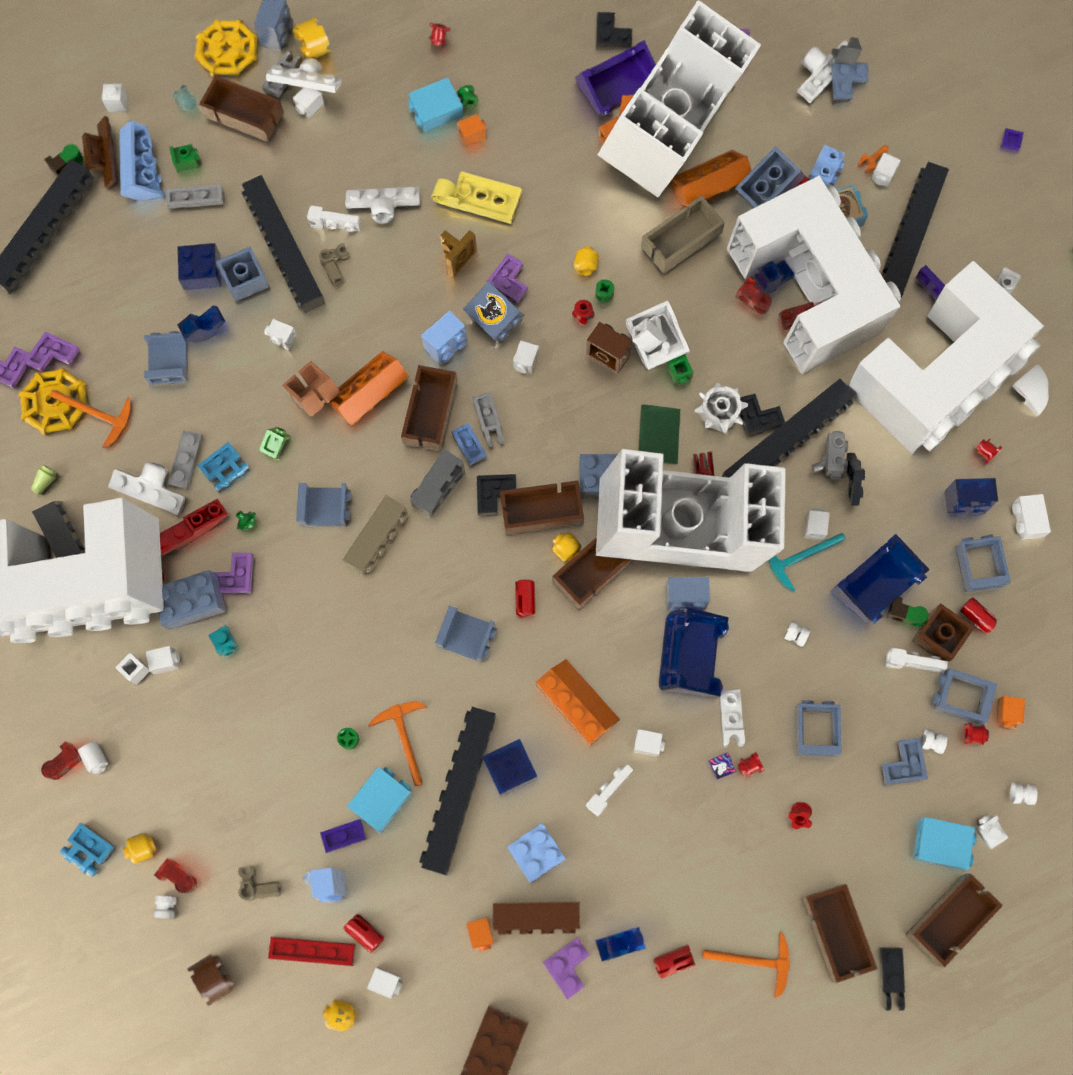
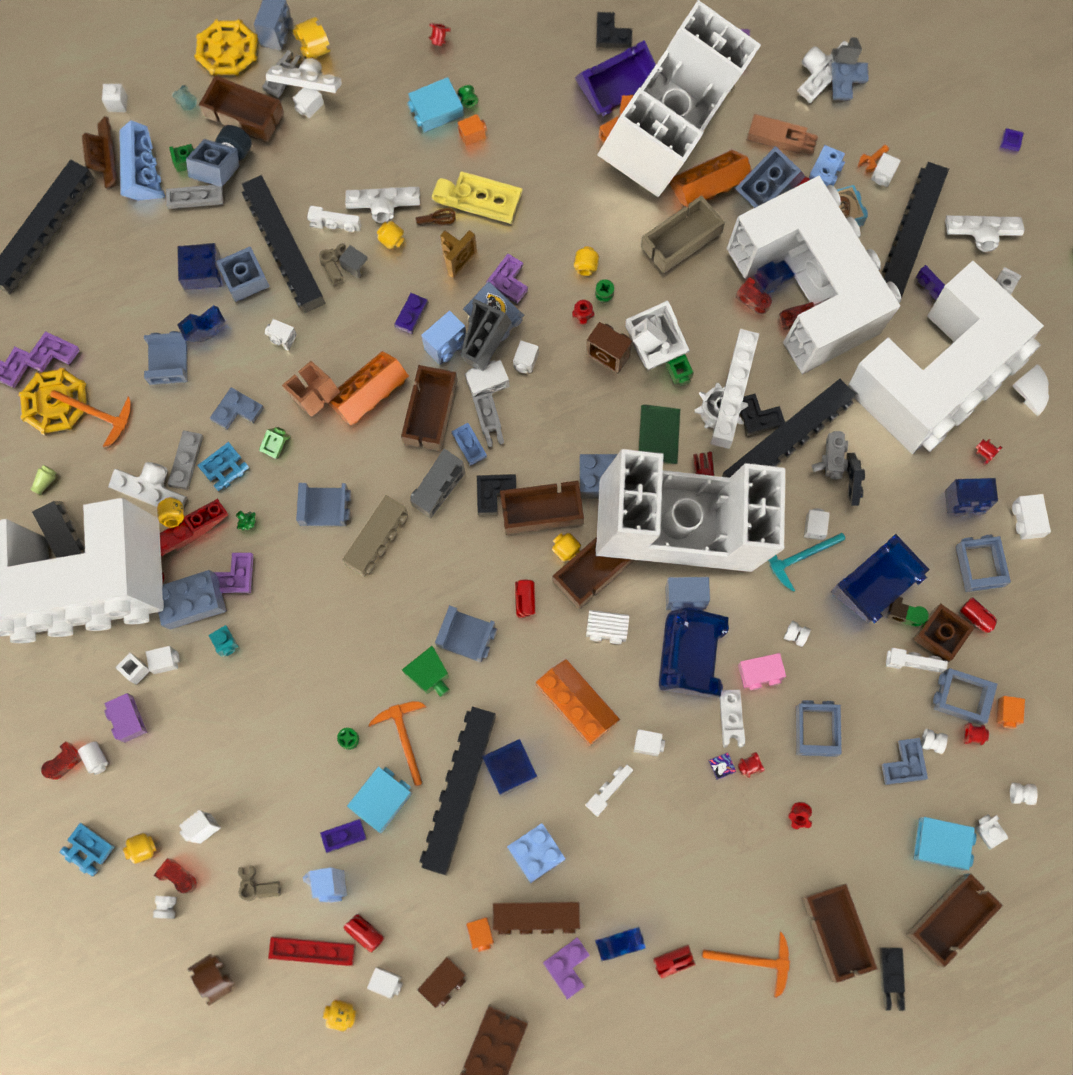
(59, 162): leg -> none
(125, 718): none -> medium lavender brick
(170, 512): none -> yellow head
(199, 827): none -> white brick
(212, 162): none -> sand blue brick
(235, 137): none -> black wheel
(235, 404): none -> sand blue plate
(352, 261): none -> dark grey panel
(390, 235): none -> yellow head
(411, 313): none -> dark purple plate
(428, 672): none -> green torso
(432, 218): none -> reddish brown piece
(442, 982): none -> reddish brown brick
(484, 334): none -> dark grey wedge
(490, 380): none -> white brick
(607, 626): none -> white brick
(734, 389): none -> white brick
(762, 671): none -> bright pink brick
(774, 133): none -> nougat hinge
(985, 228): none -> white plate

